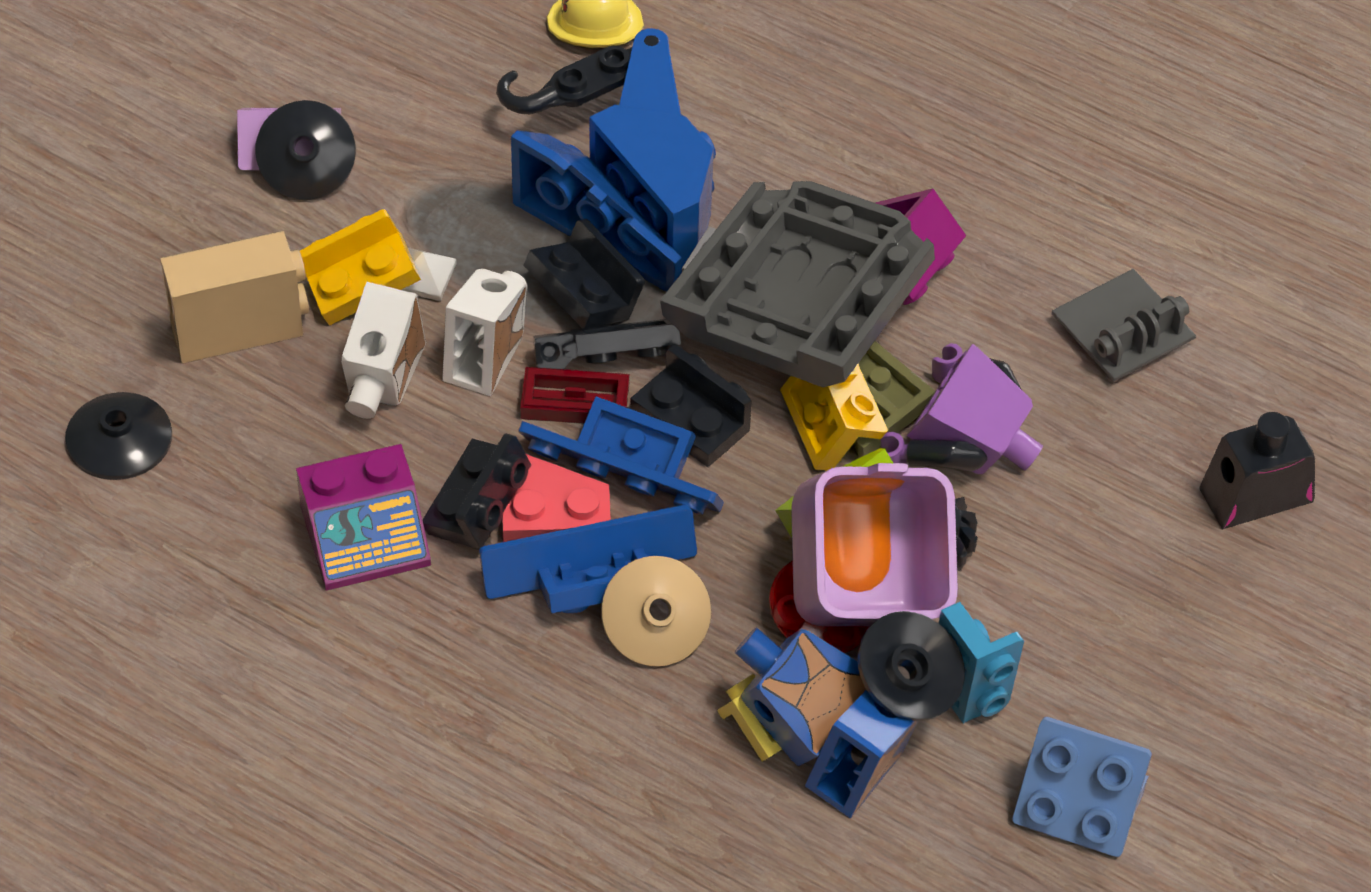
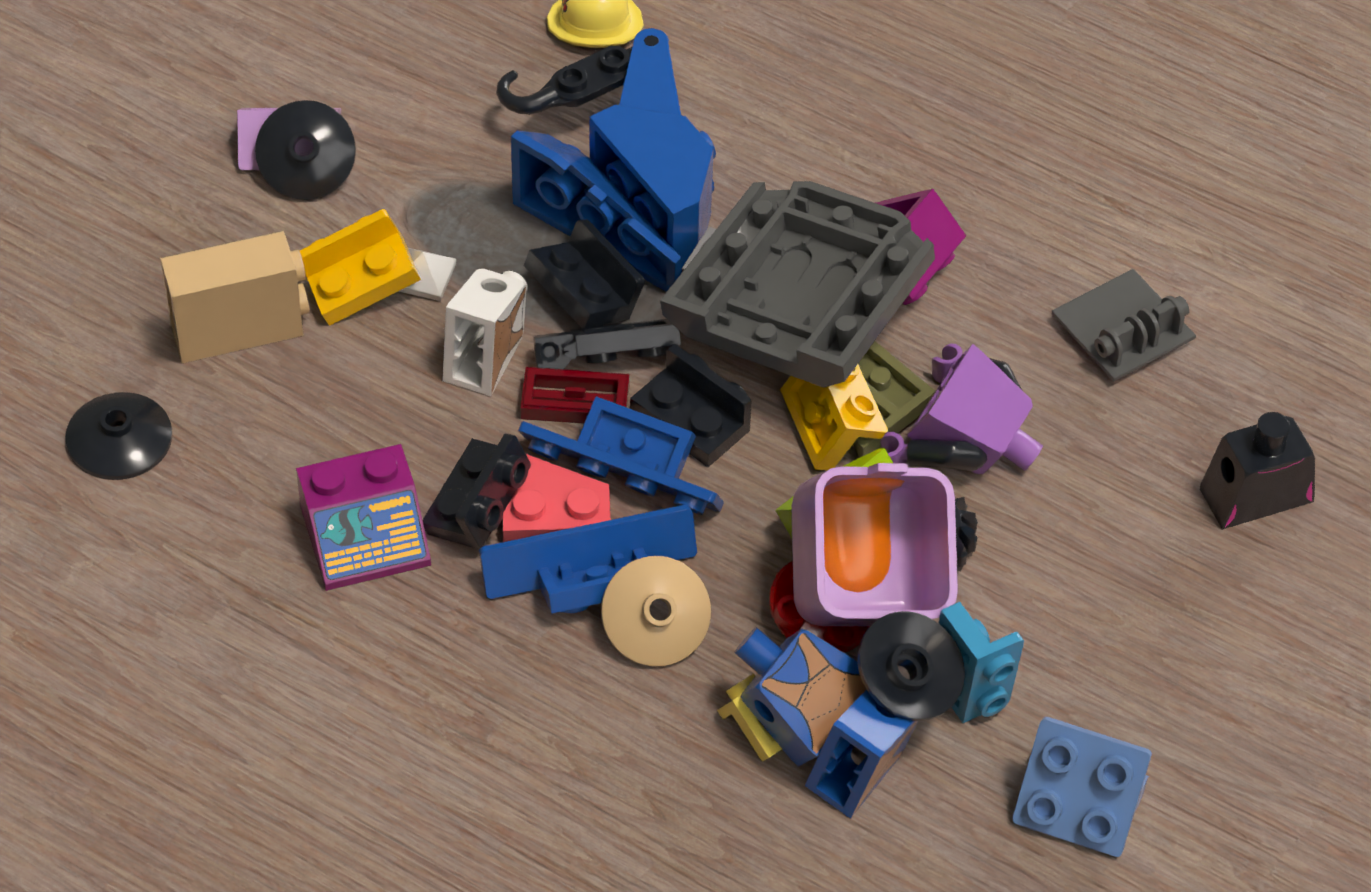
(382, 348): white torso -> none

